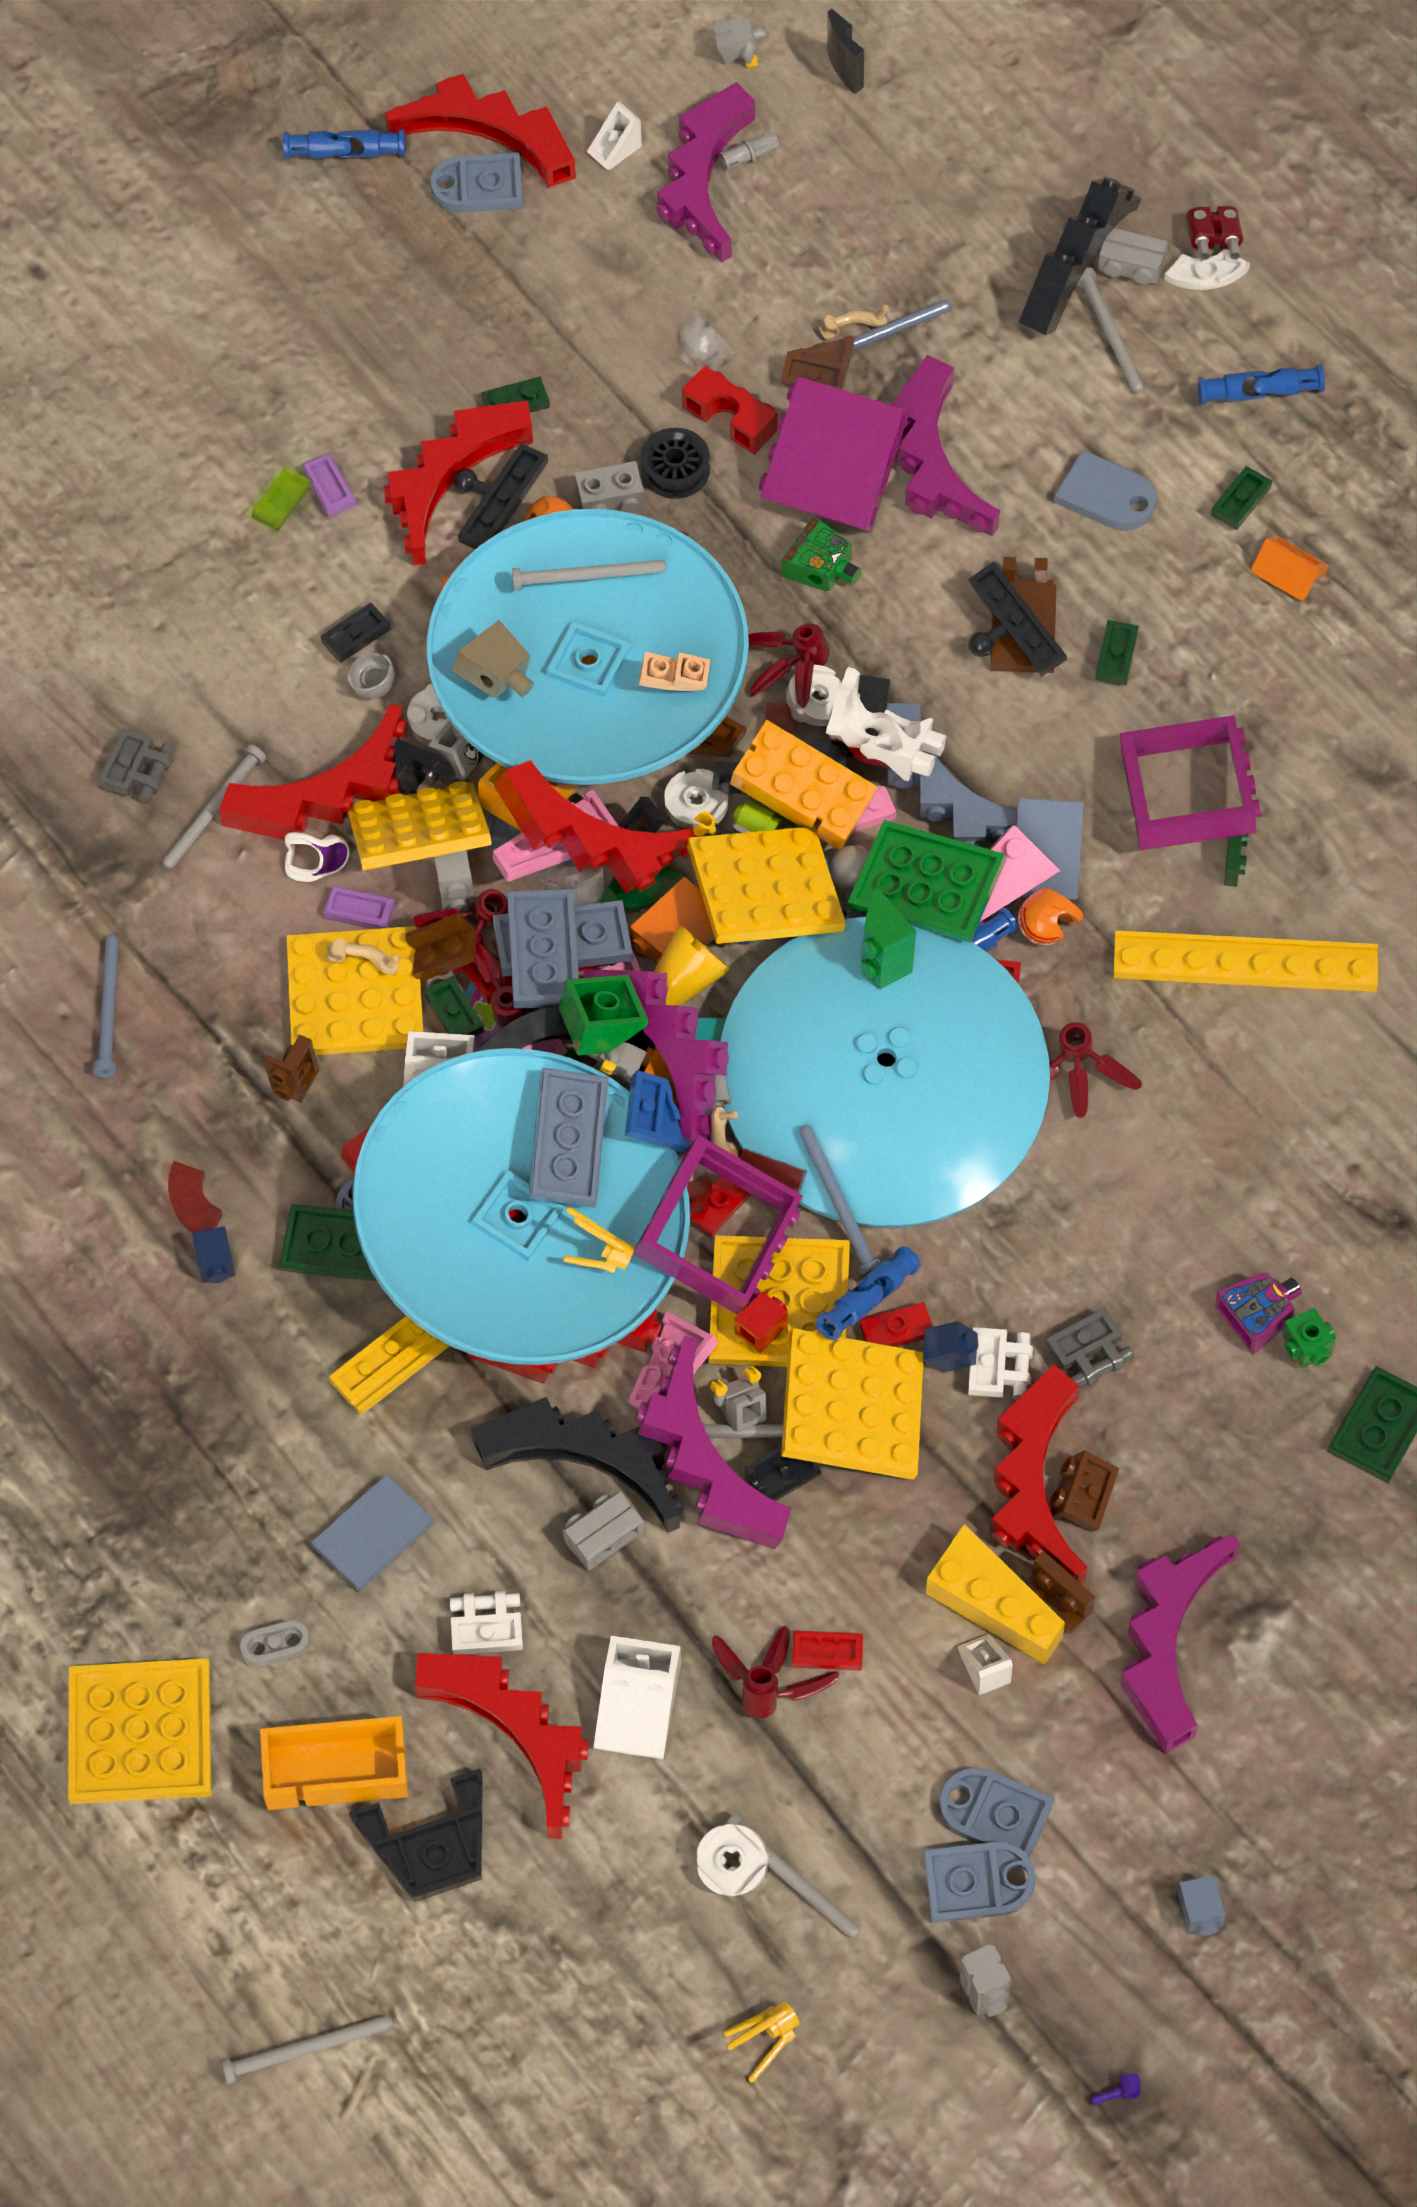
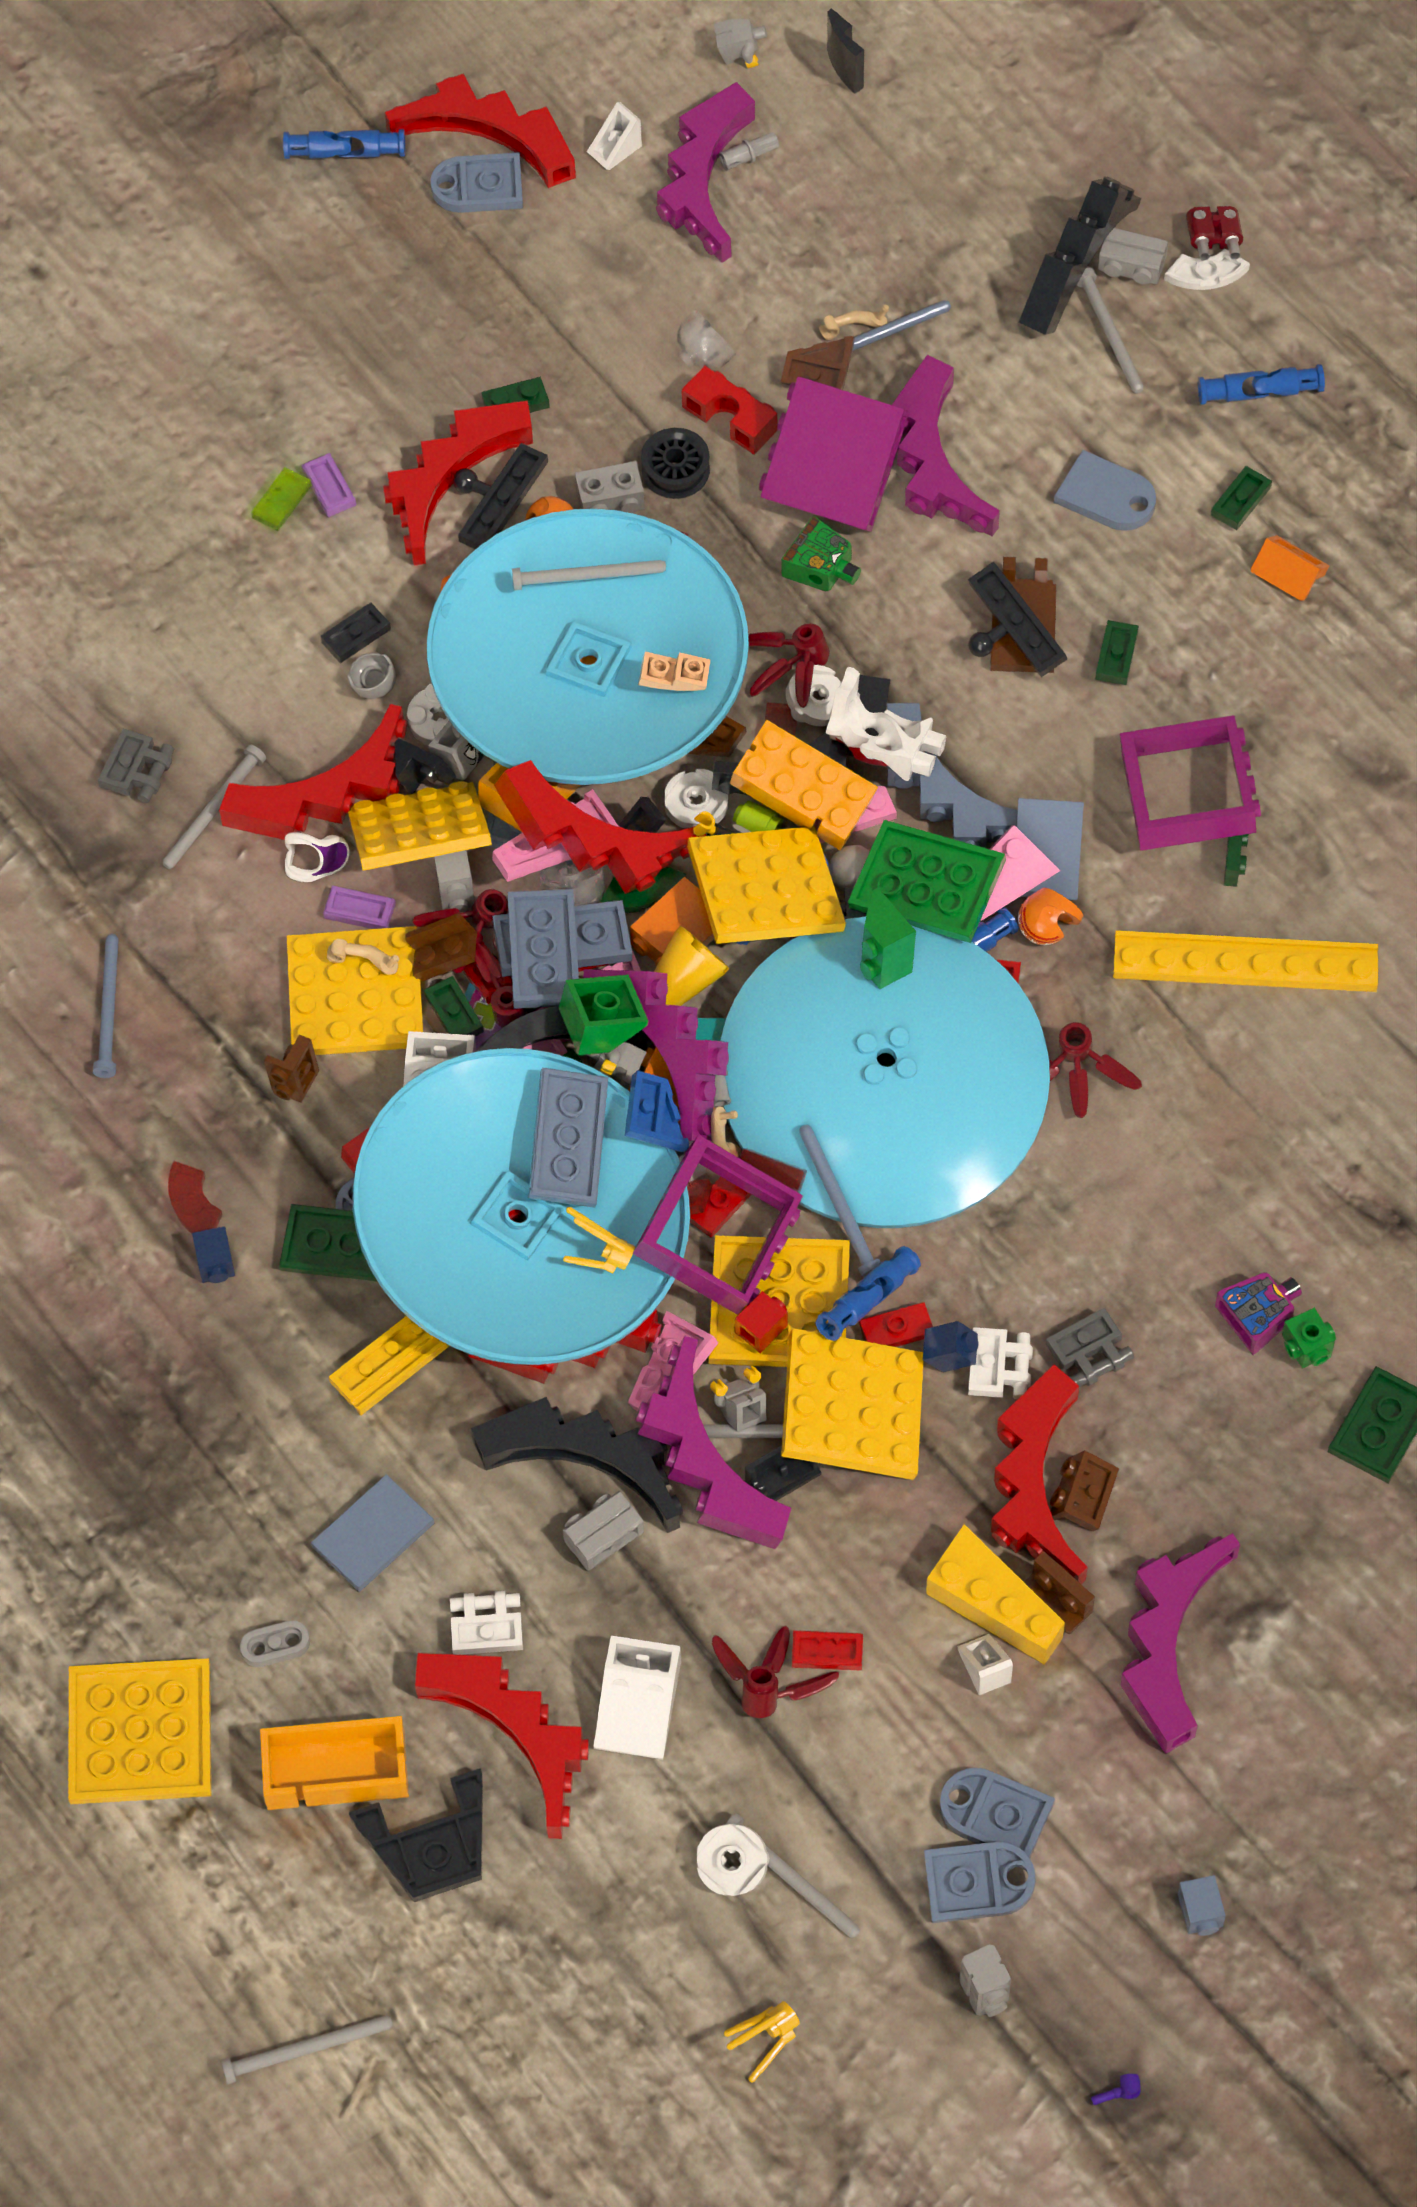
(494, 662): dark tan torso -> none

